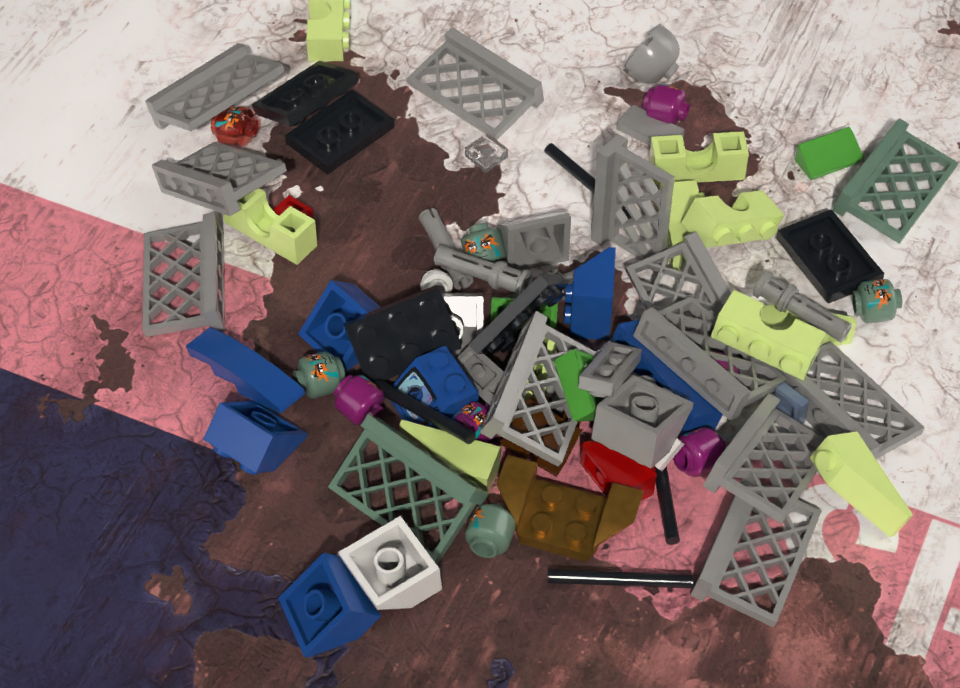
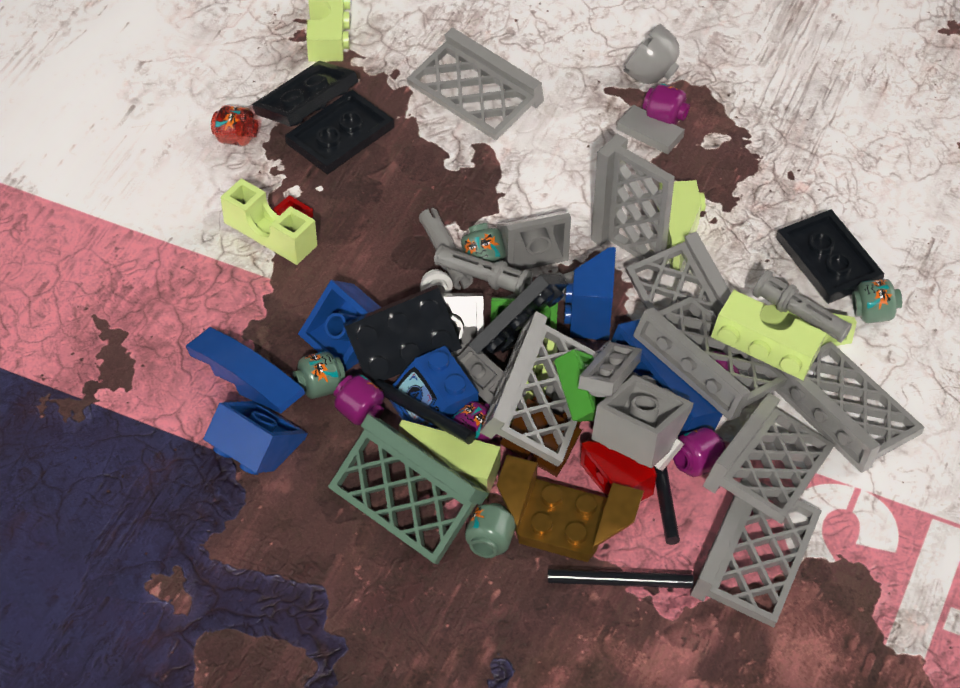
(211, 88): light grey fence -> none
(211, 278): light grey fence -> none
(213, 173): light grey fence -> none
(327, 606): blue slope -> none
(392, 567): white slope -> none
(486, 152): clear plate -> none
(574, 169): black bar -> none
(721, 161): yellowish green arch -> none
(749, 219): yellowish green arch -> none
(791, 402): sand blue tile -> none
(829, 153): bright green slope -> none
(860, 480): yellowish green slope -> none
(871, 173): sand green fence -> none

